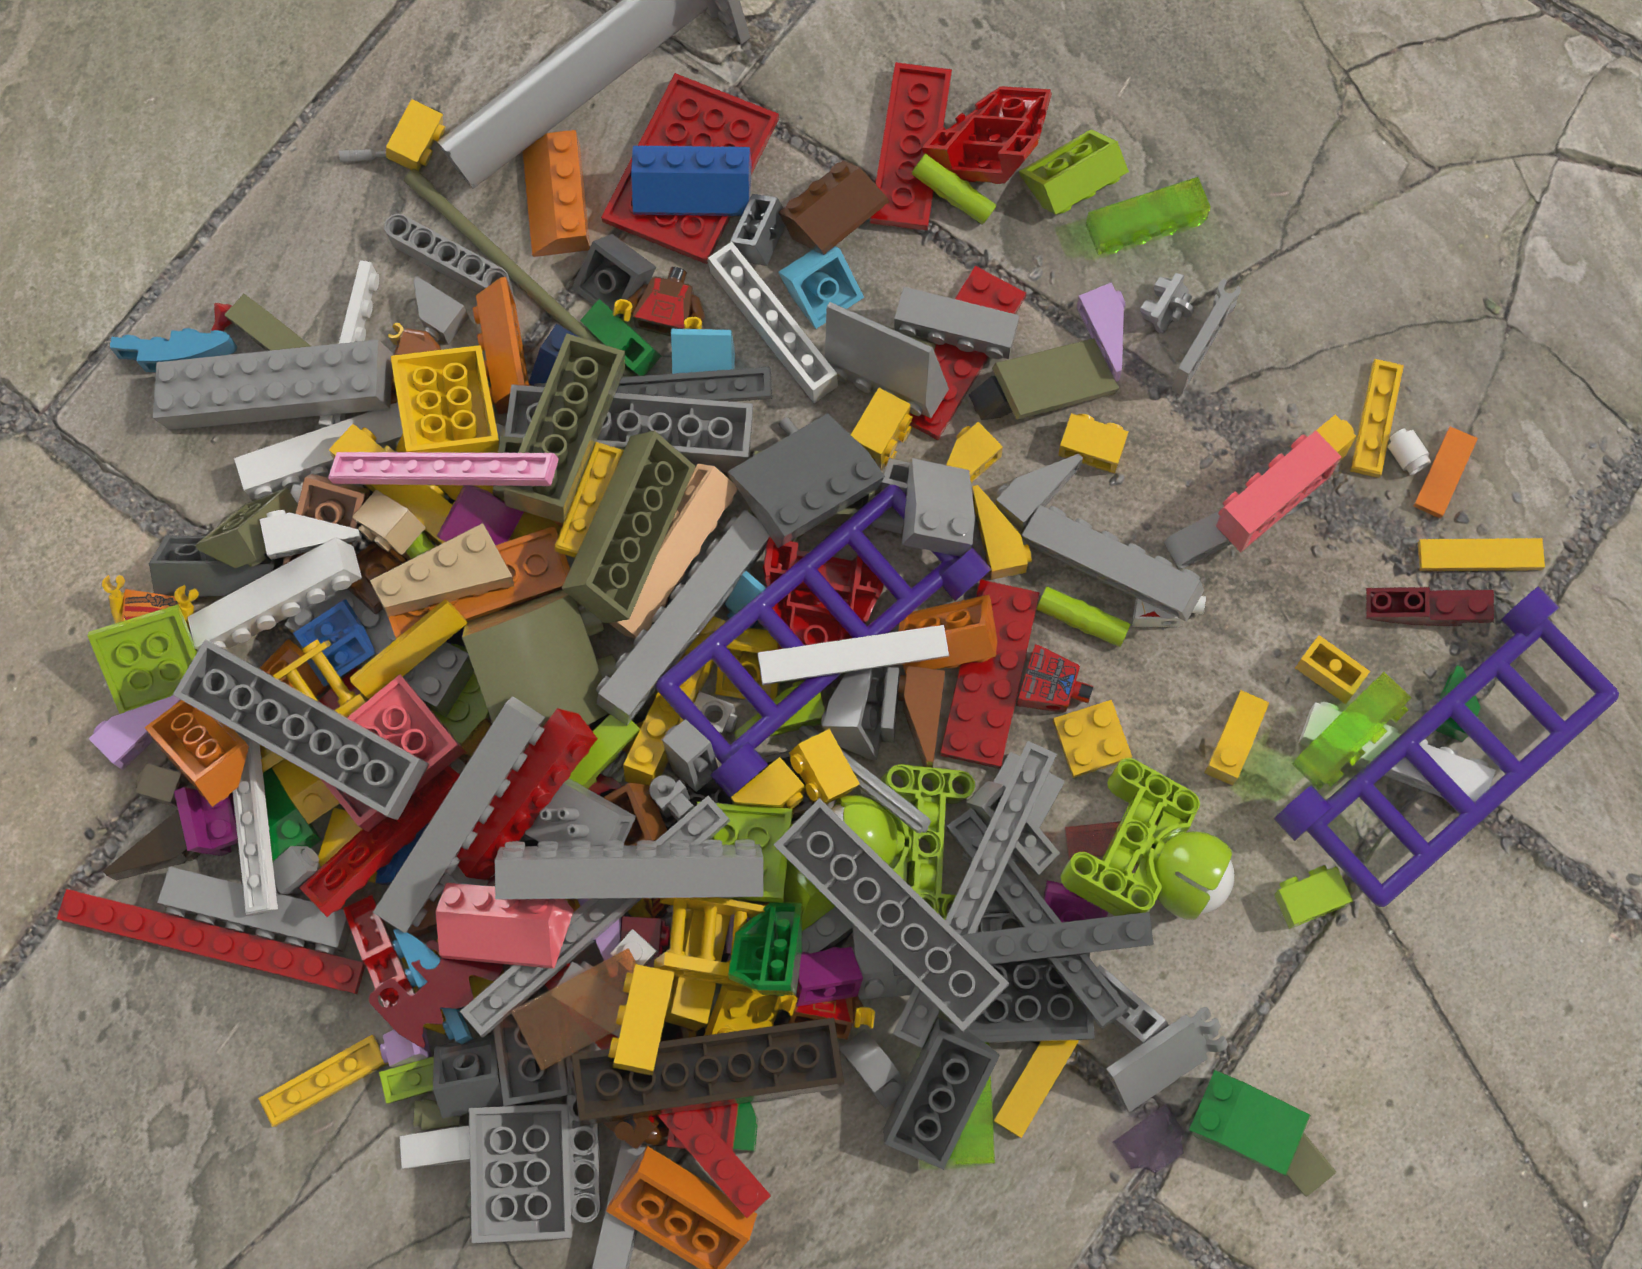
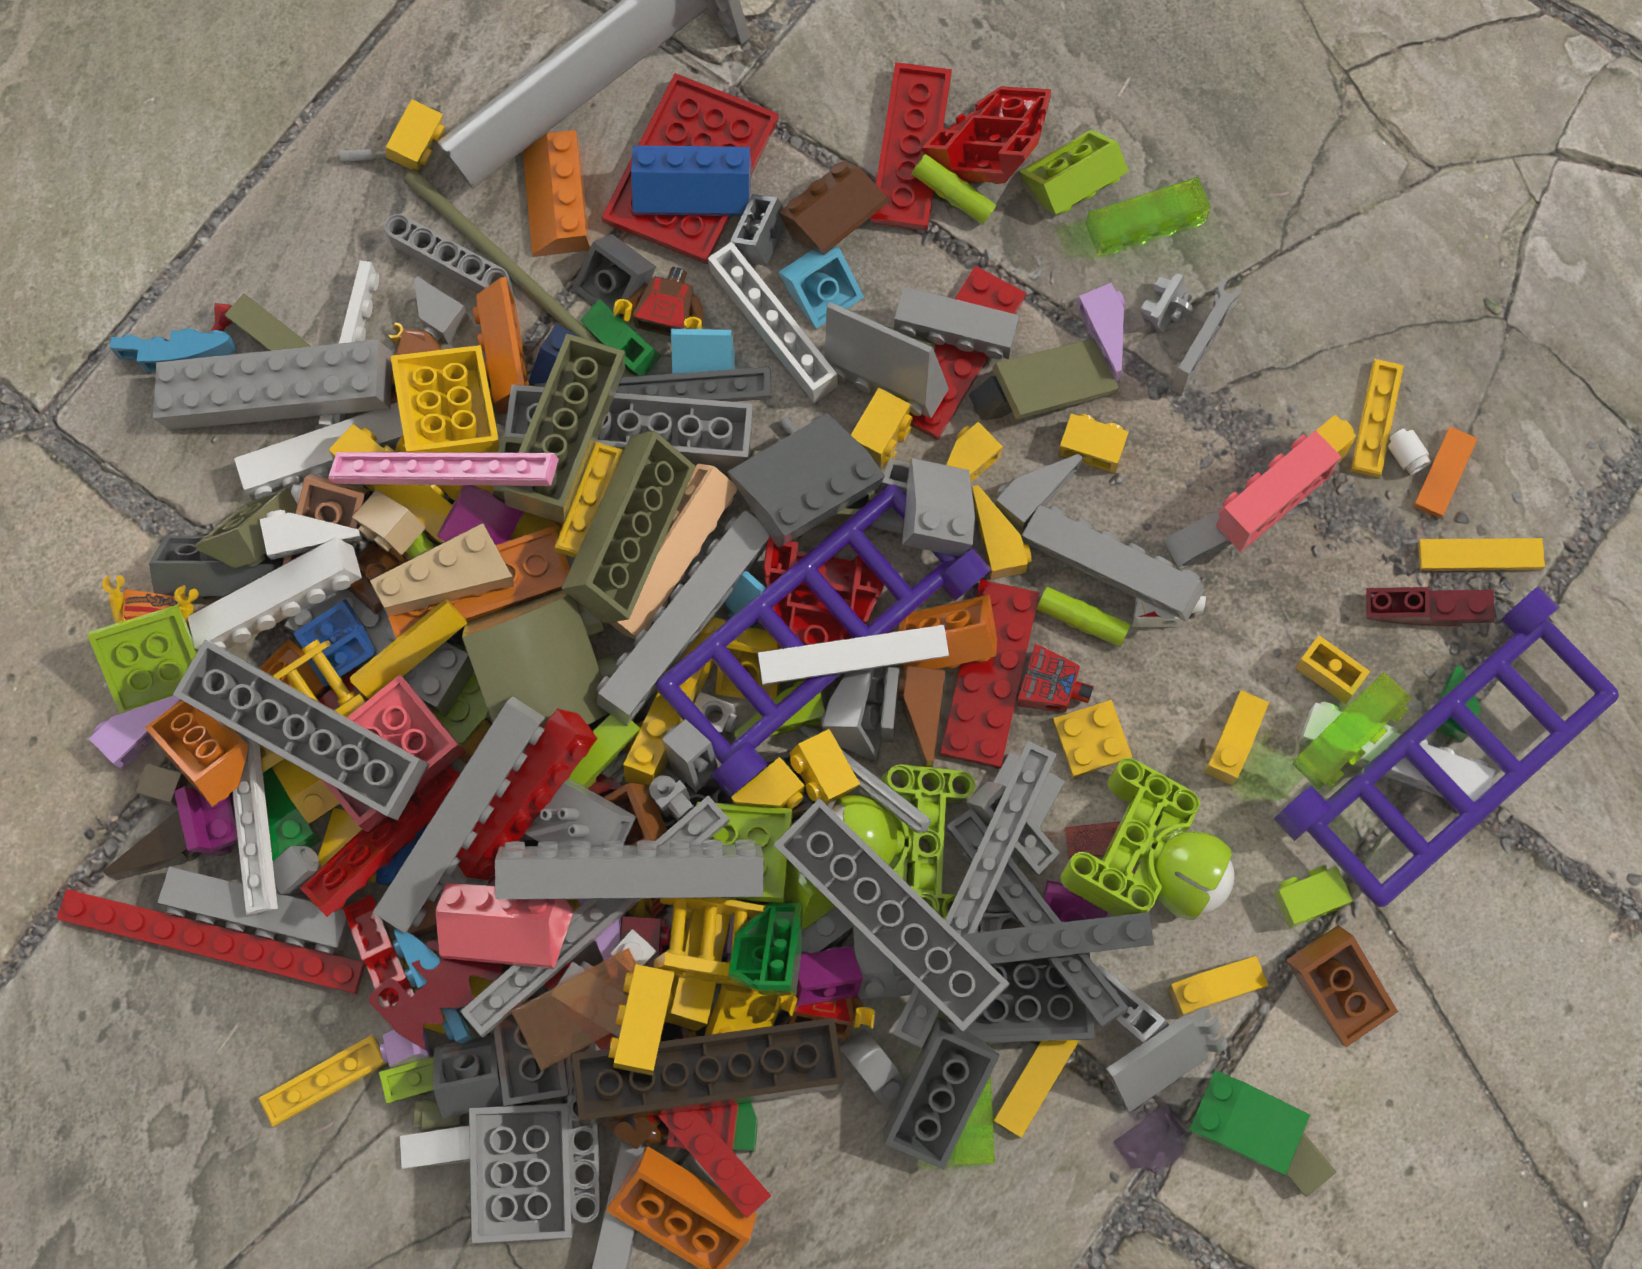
(1217, 986): none -> yellow slope
(1342, 985): none -> dark orange slope

